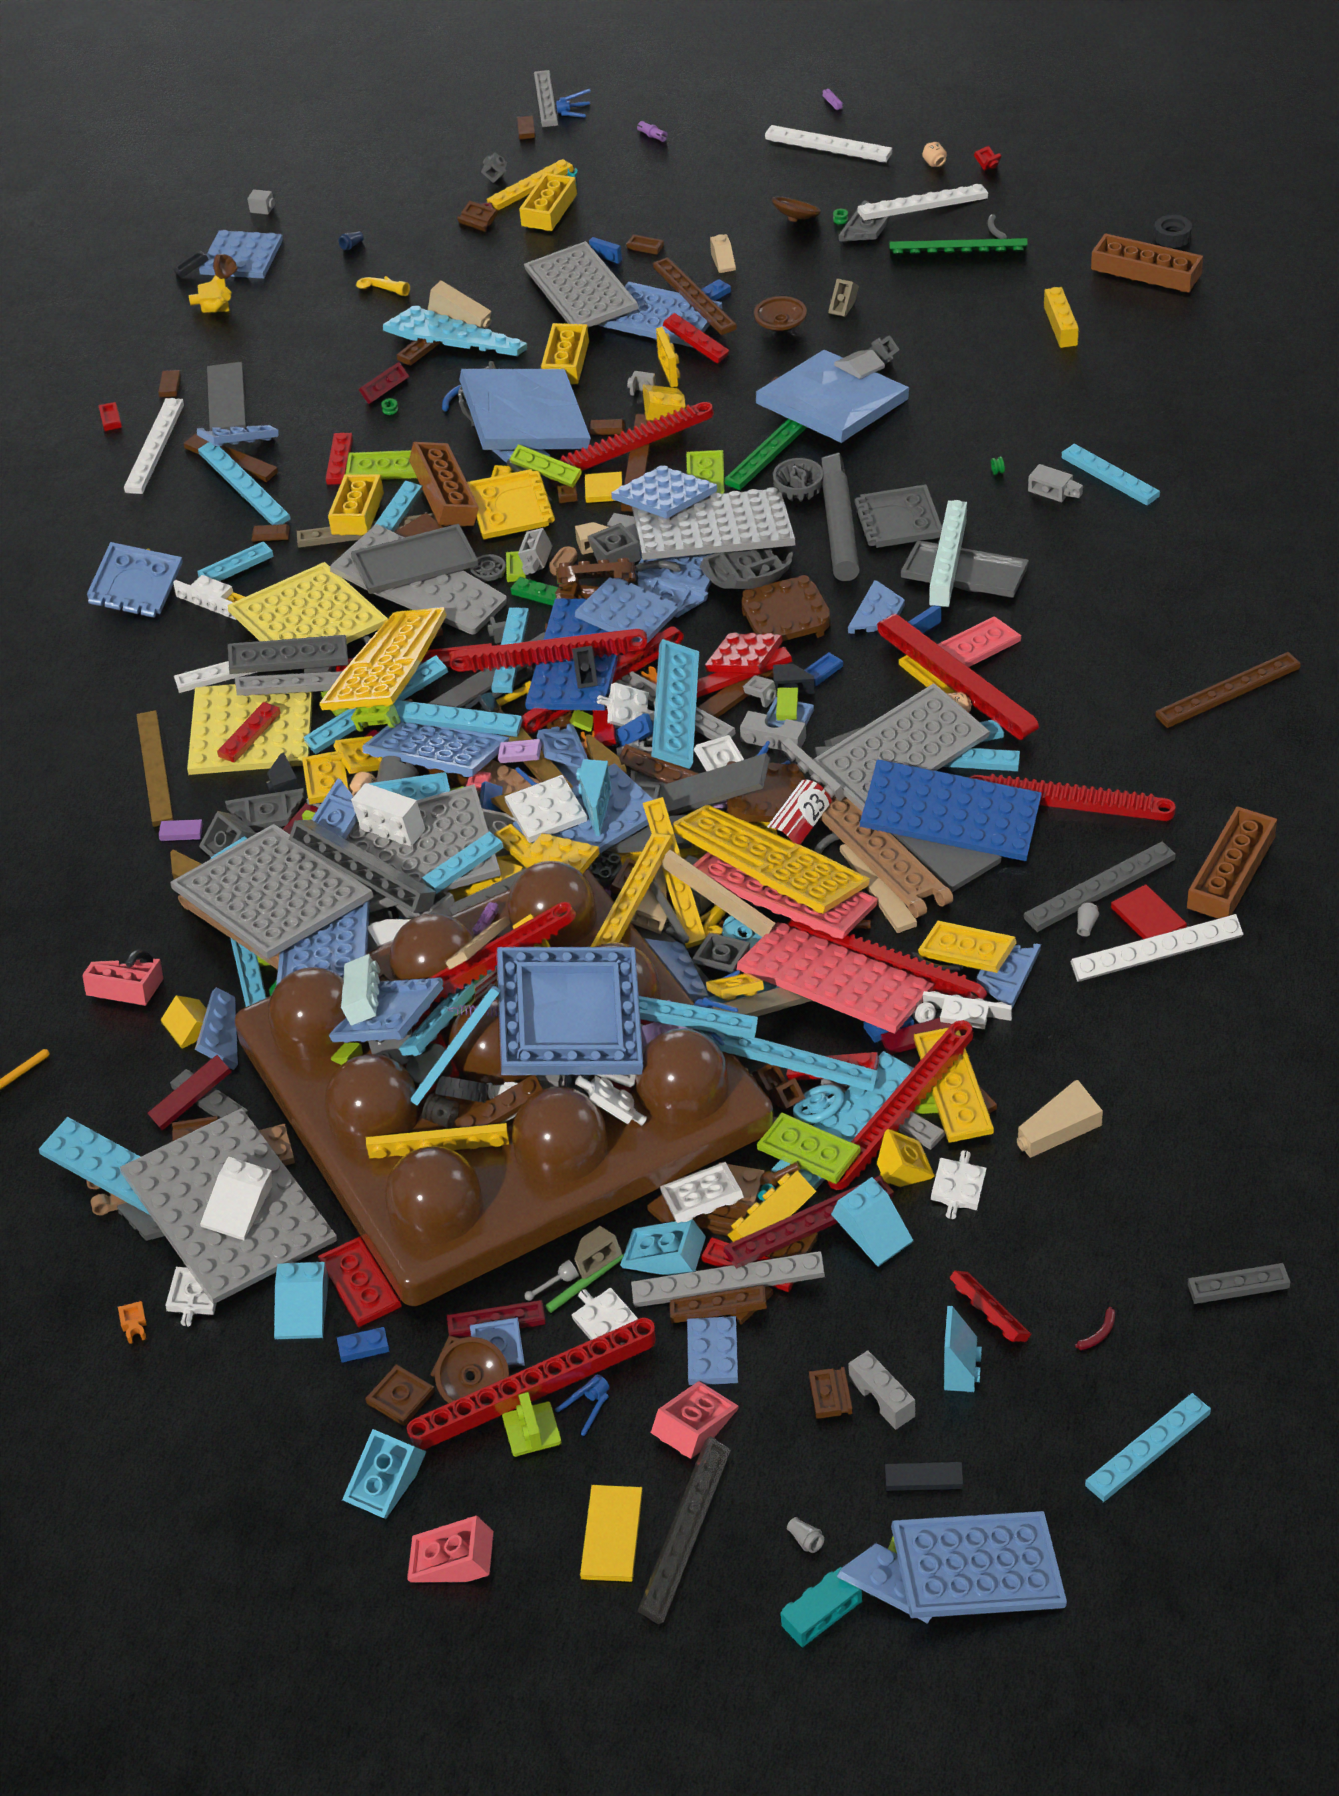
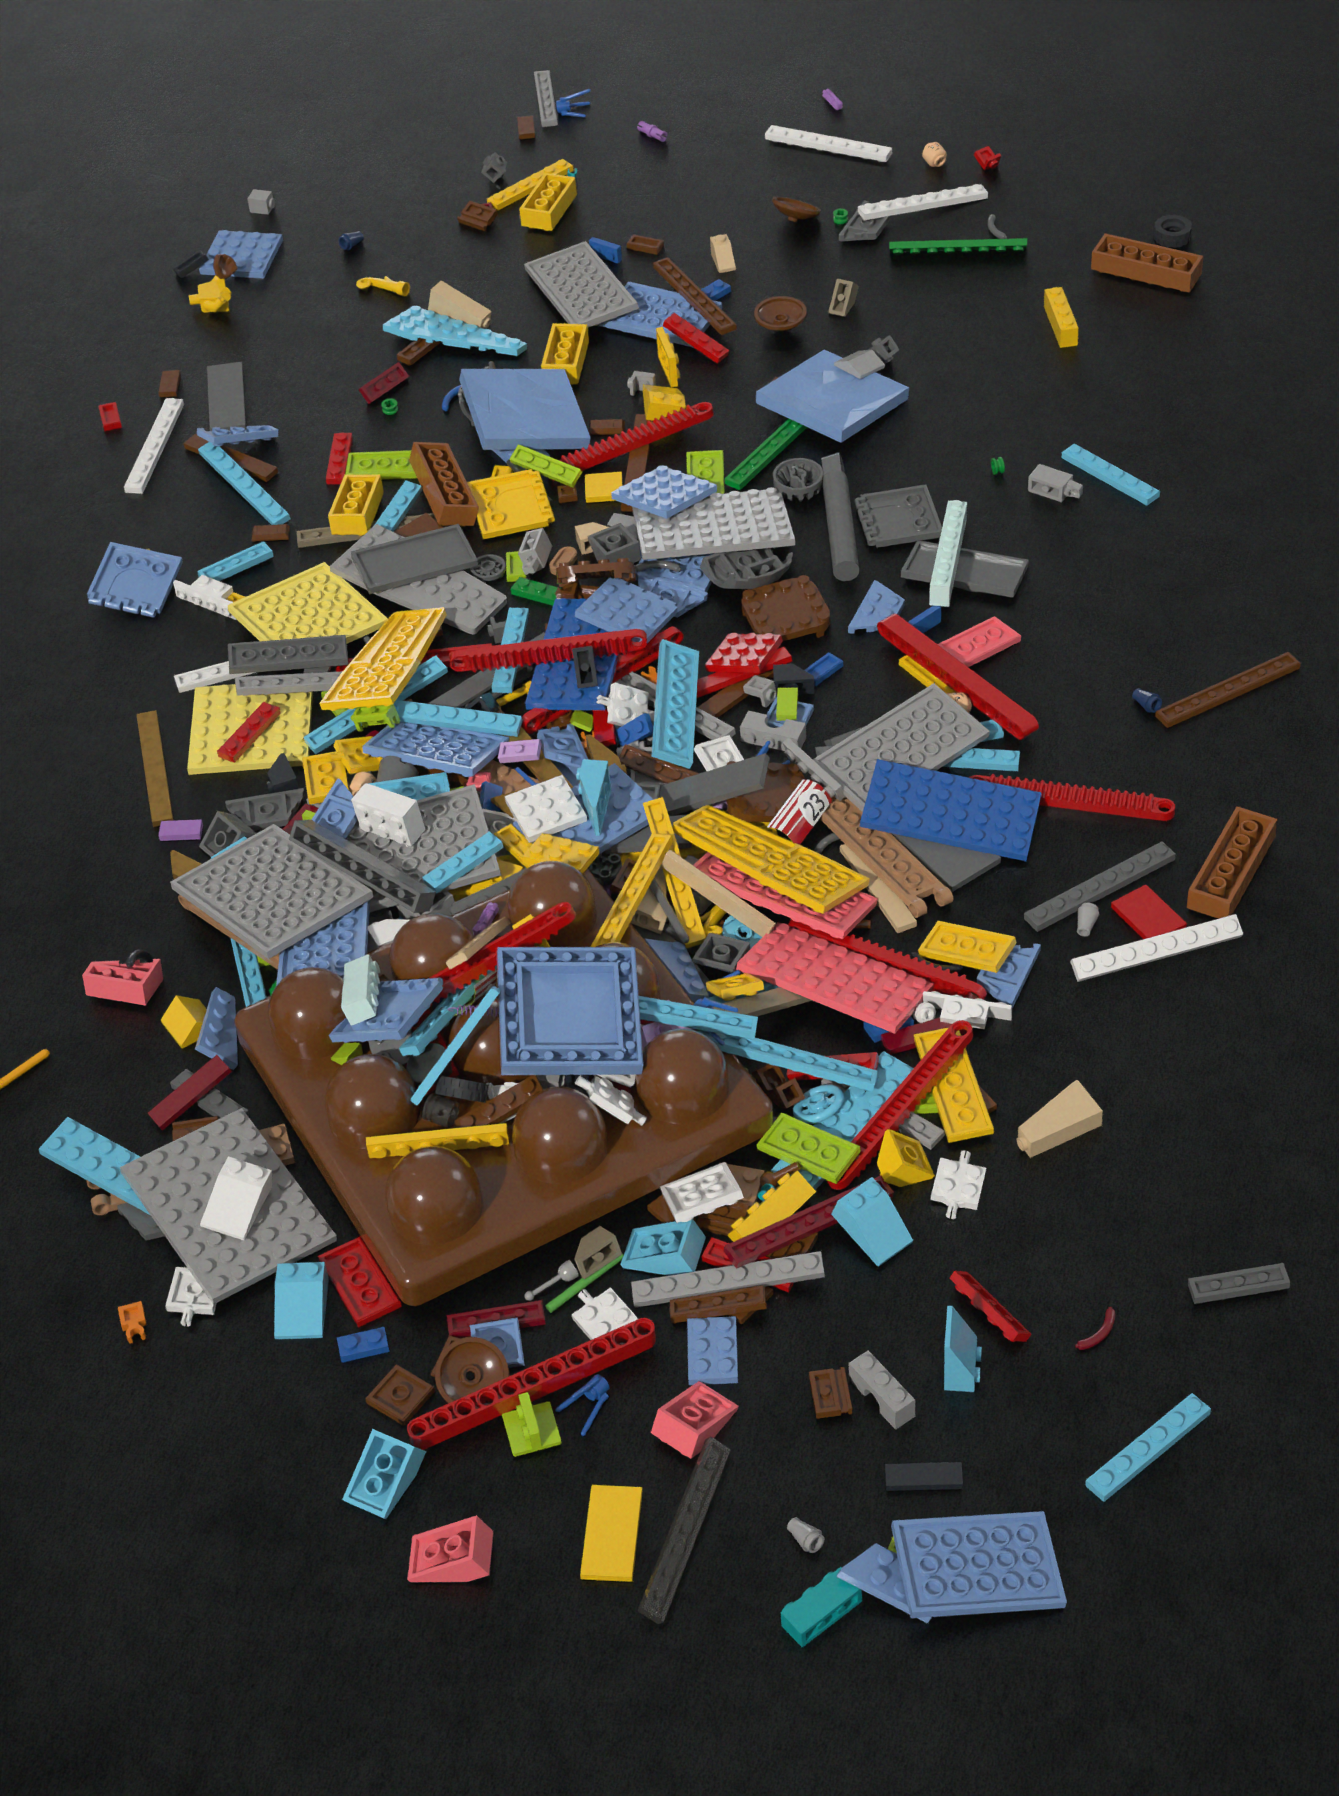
(1149, 701): none -> dark blue cone

